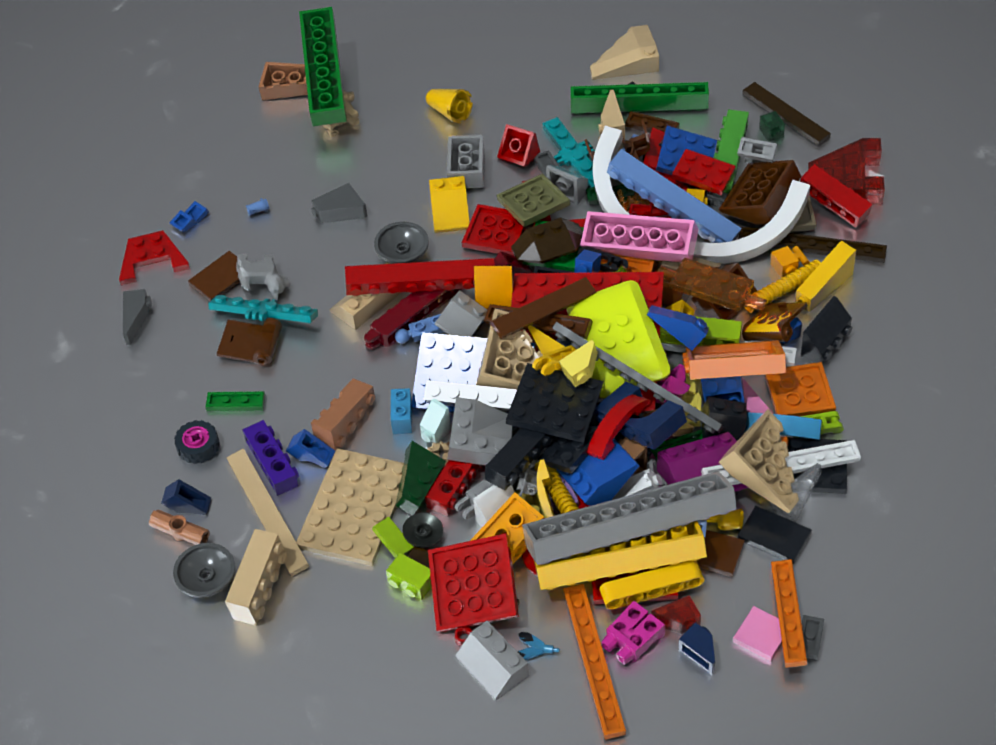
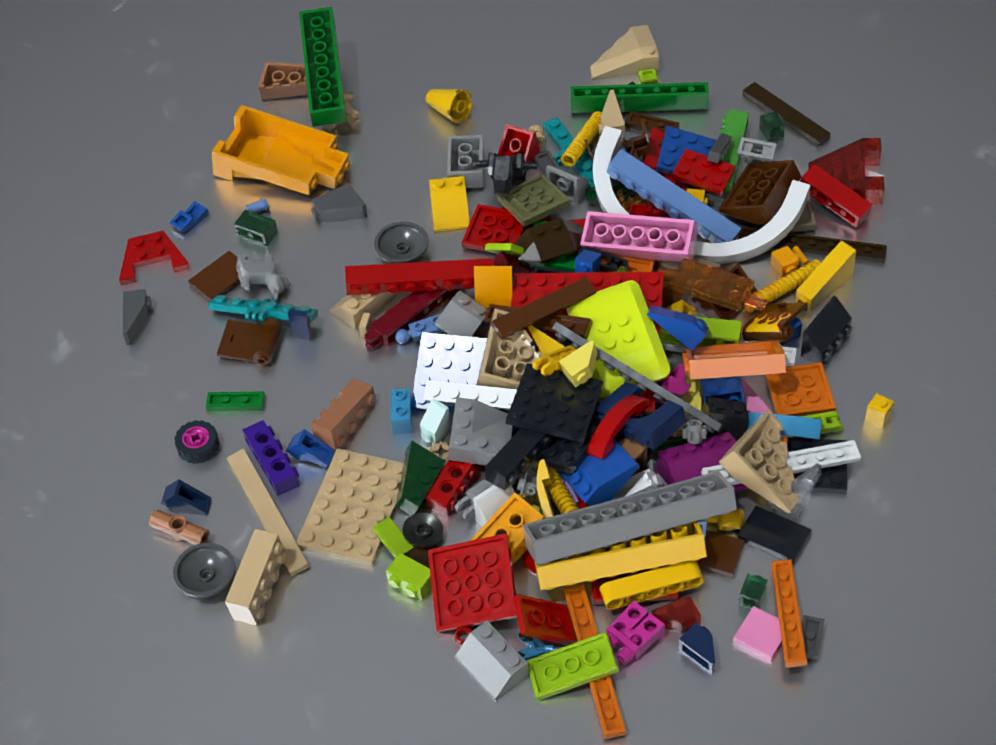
(256, 228): none -> clear green brick
(279, 153): none -> light orange panel
(300, 324): none -> dark blue tile
(365, 323): none -> tan tile
(506, 170): none -> black piece
(508, 248): none -> lime tile
(540, 135): none -> tan wheel
(544, 619): none -> red plate
(572, 666): none -> lime tile
(578, 145): none -> yellow piece
(648, 76): none -> lime tile
(694, 431): none -> light grey gear
(719, 148): none -> dark grey piece
(753, 591): none -> clear green brick
(879, 410): none -> yellow brick

